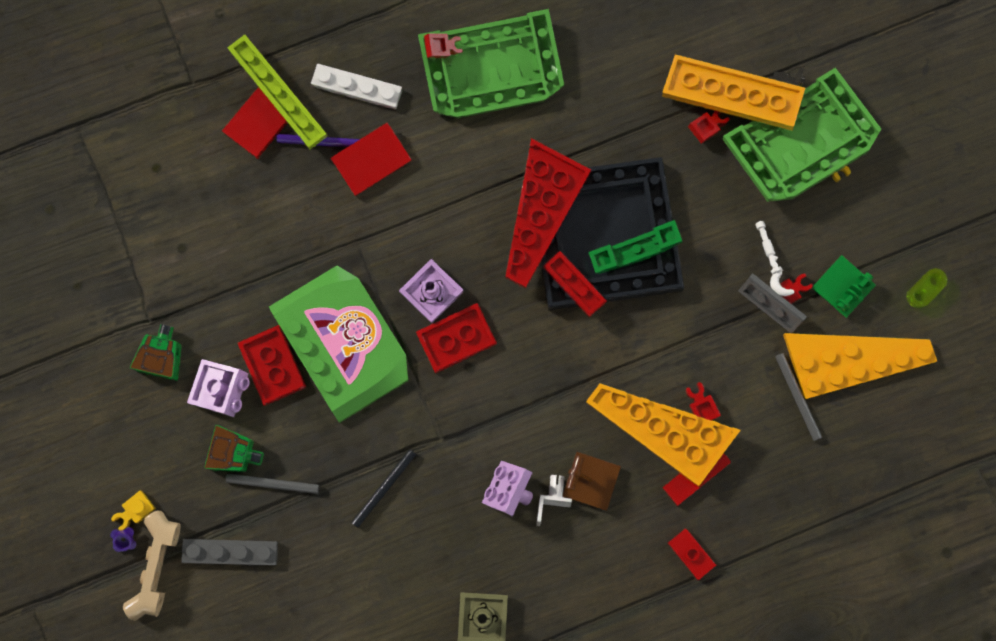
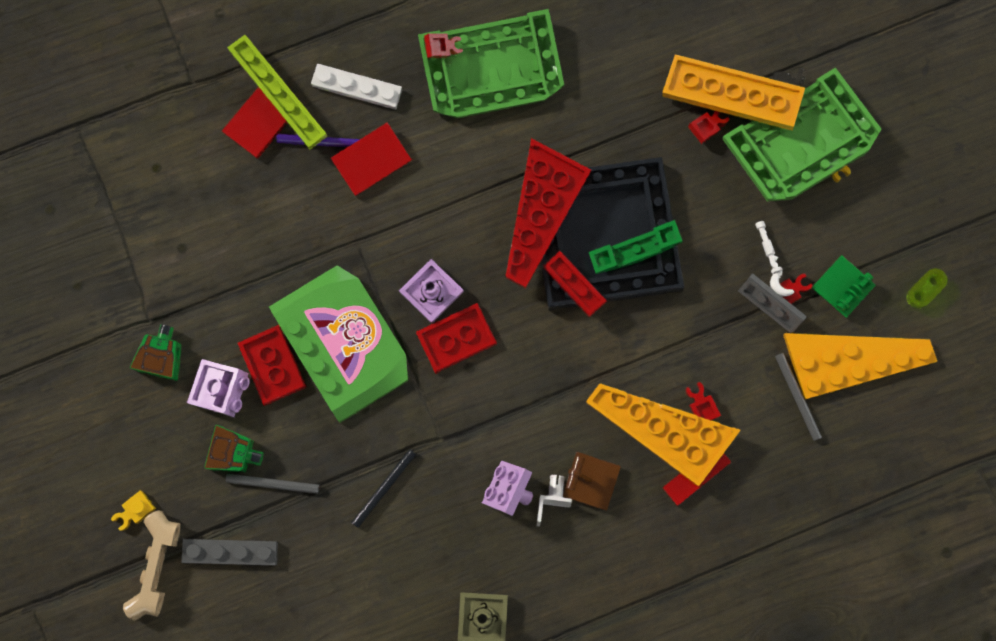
(118, 544): dark purple plate -> none
(691, 554): red plate -> none

